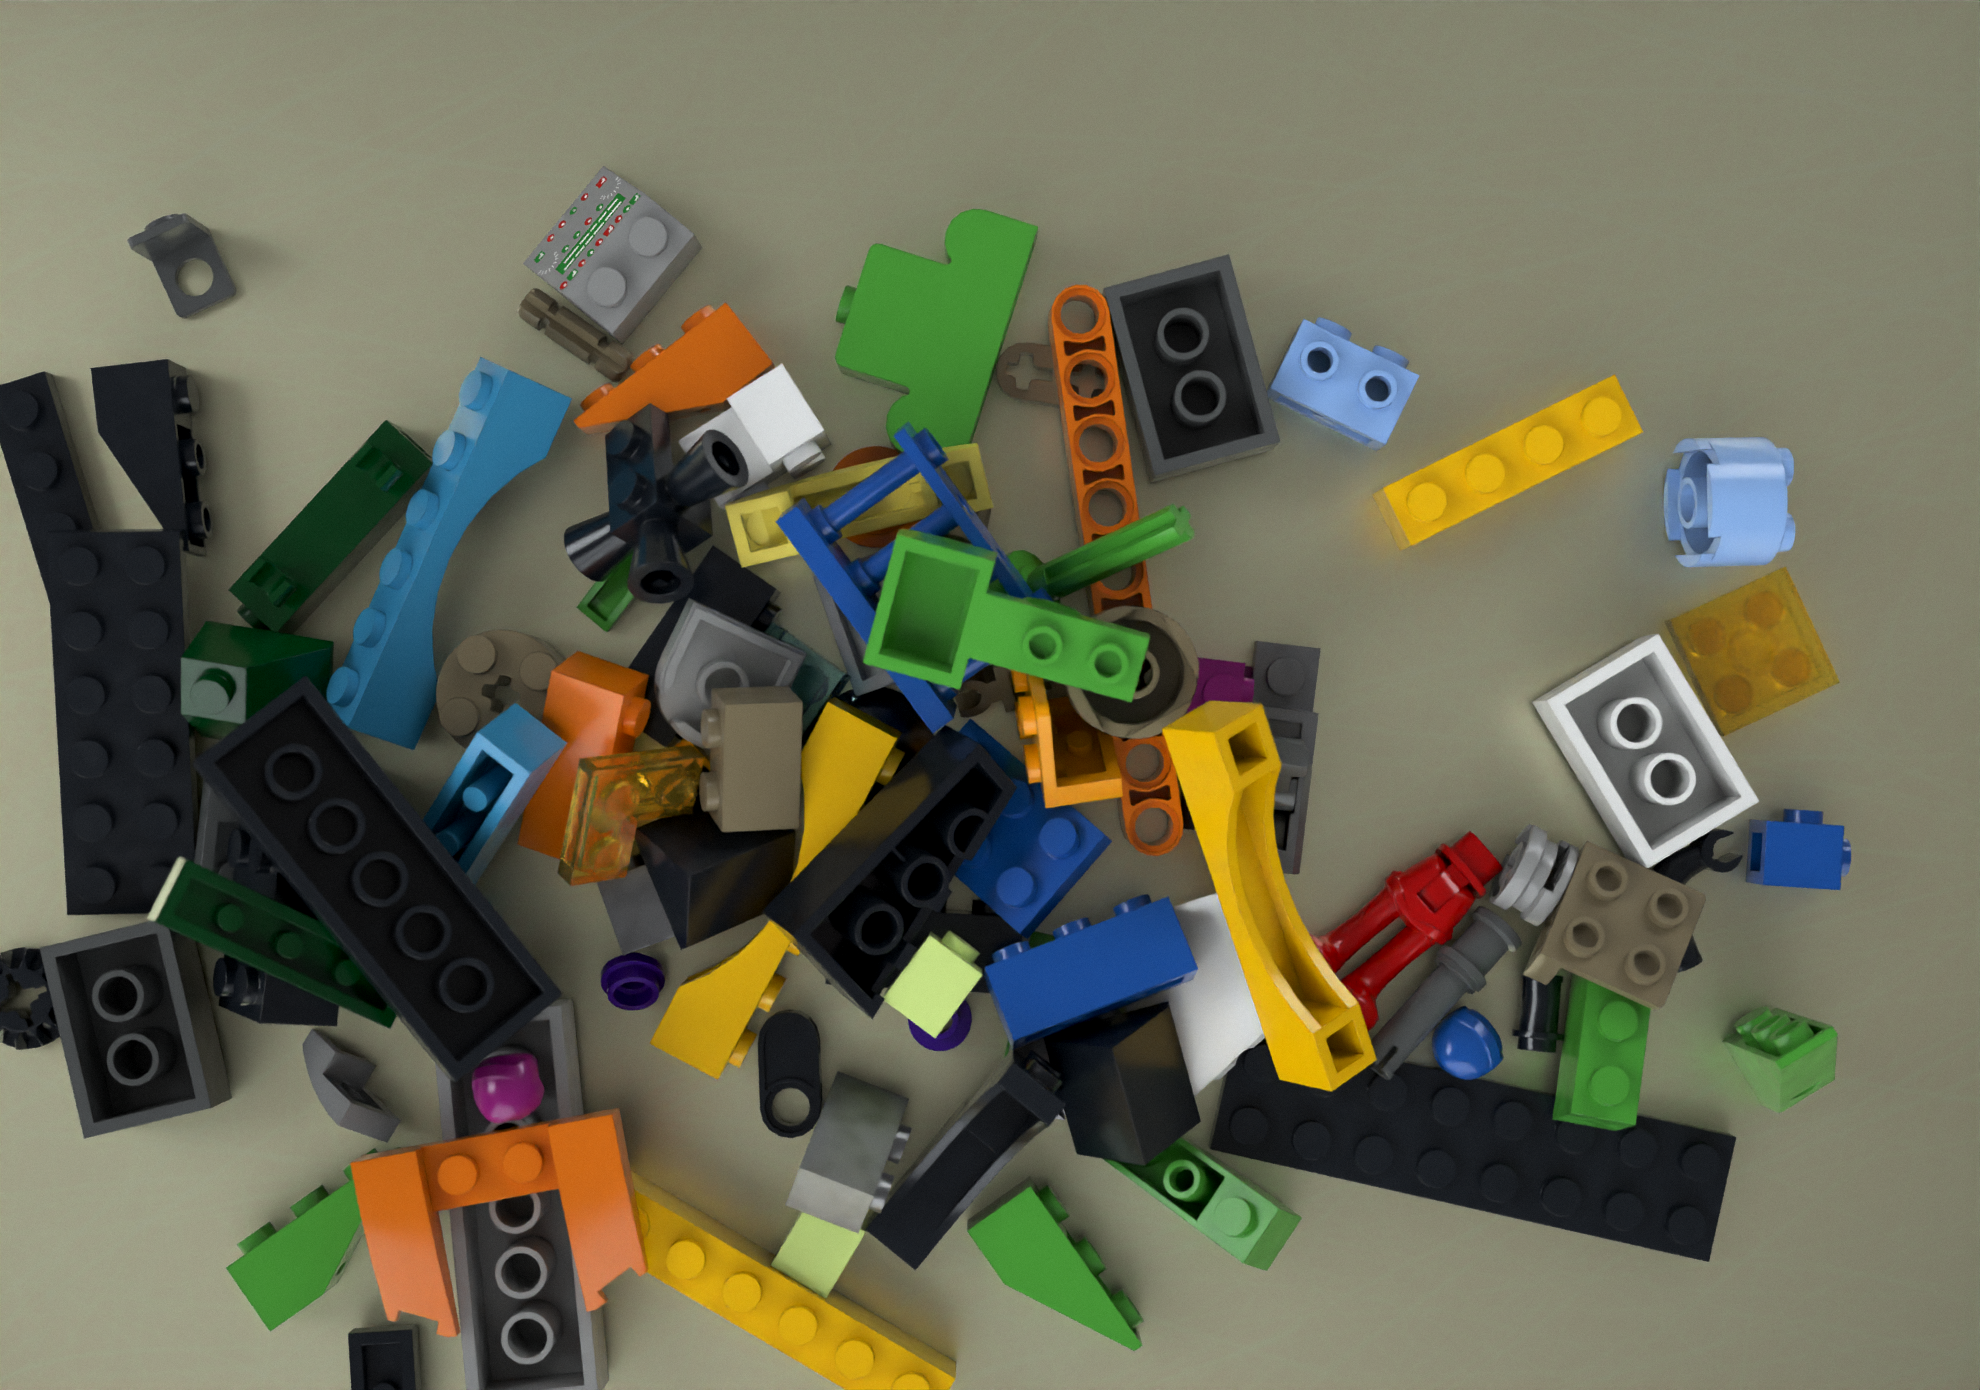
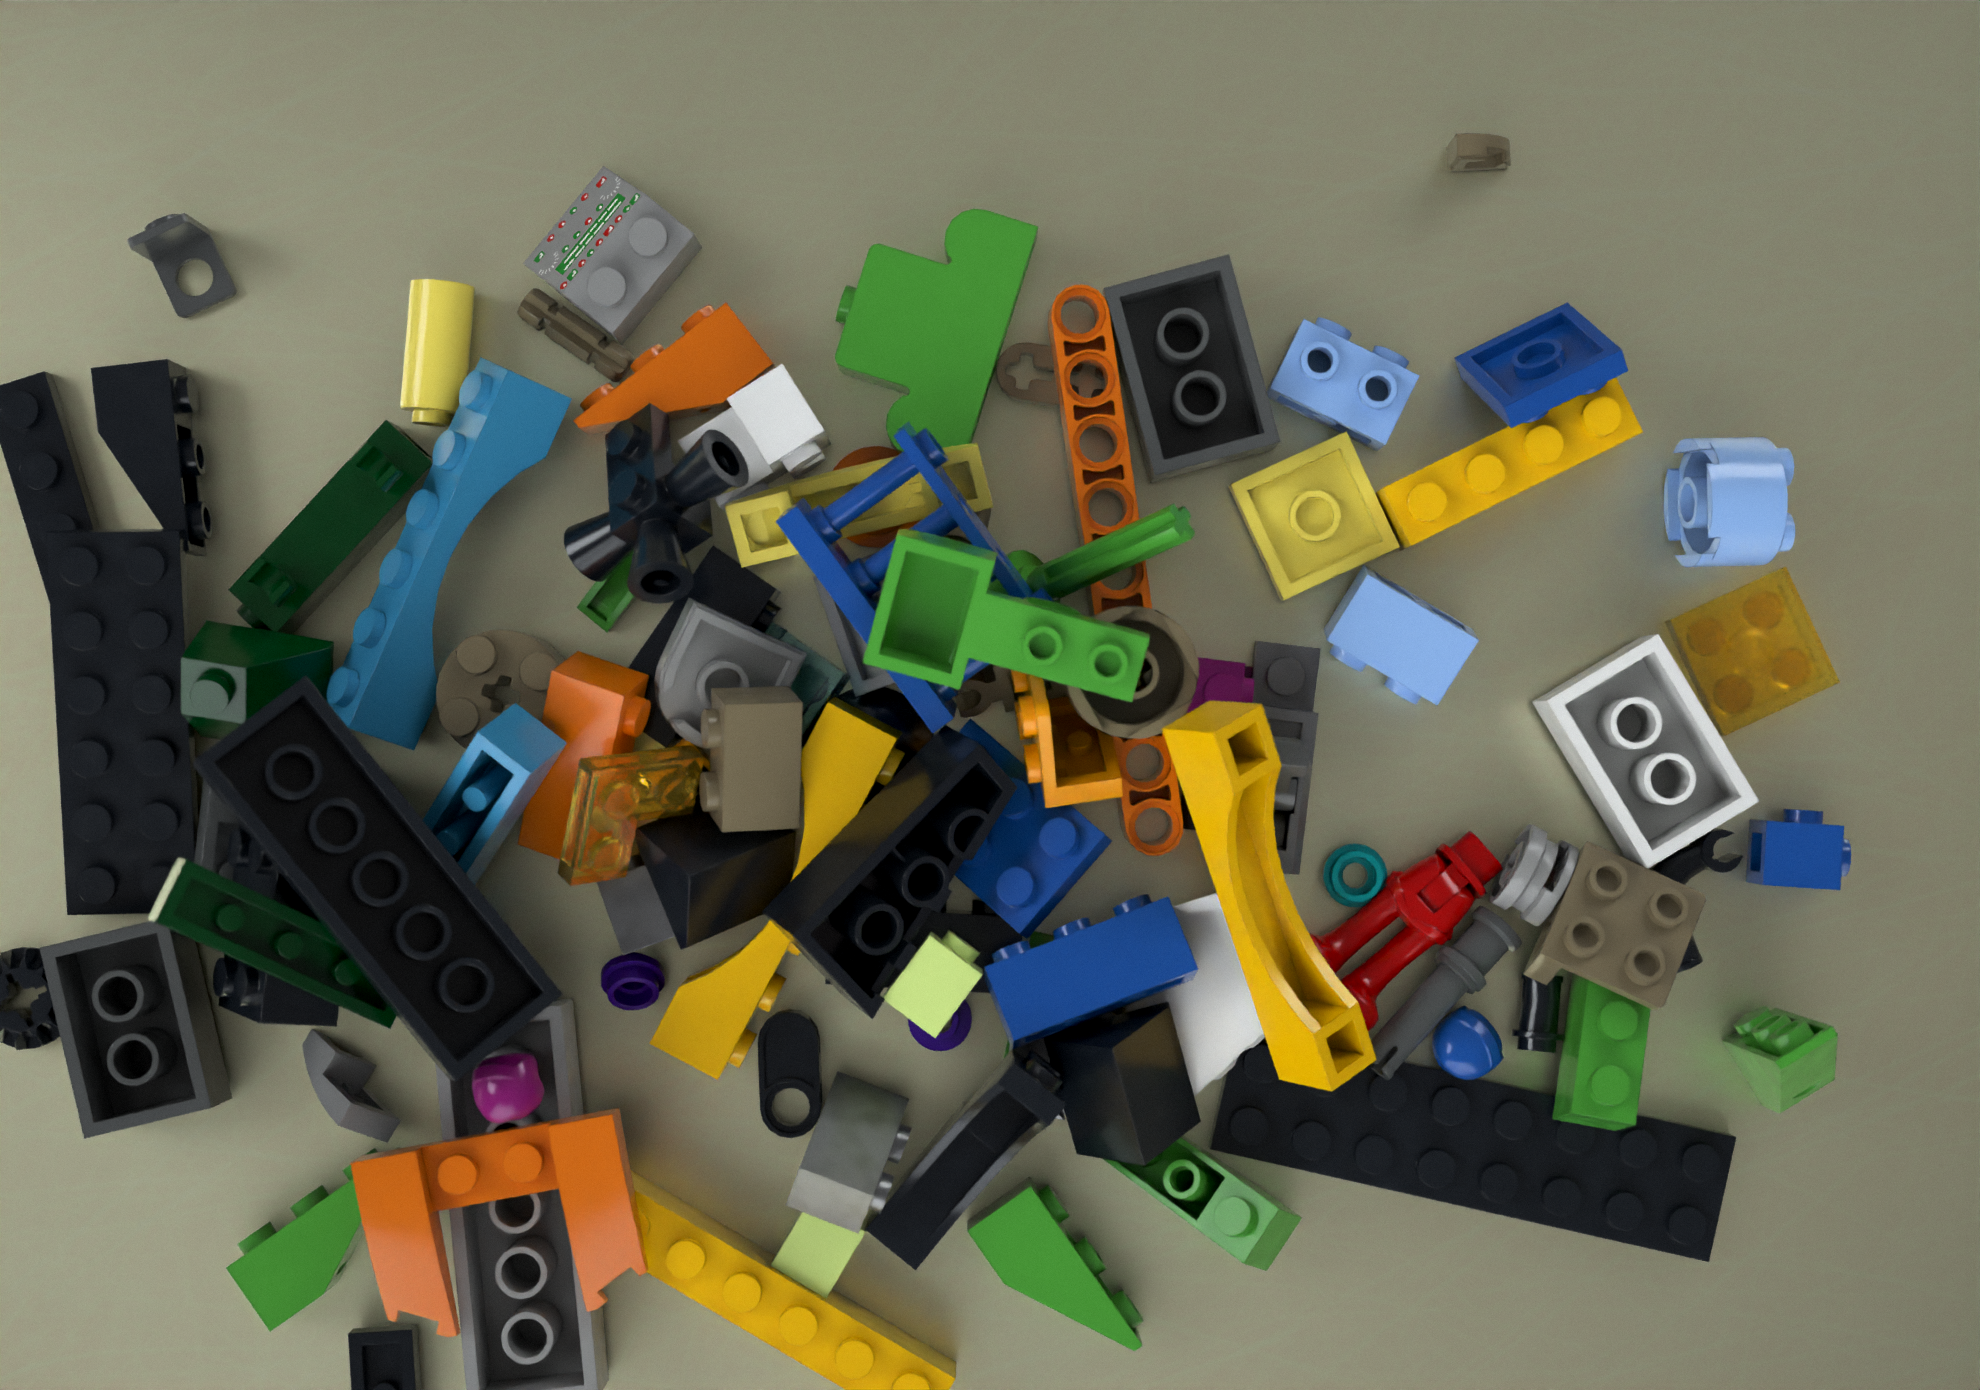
(436, 349): none -> light yellow brick
(1313, 516): none -> light yellow plate
(1374, 870): none -> teal plate
(1399, 637): none -> light blue brick
(1478, 152): none -> dark tan tile
(1541, 365): none -> blue plate

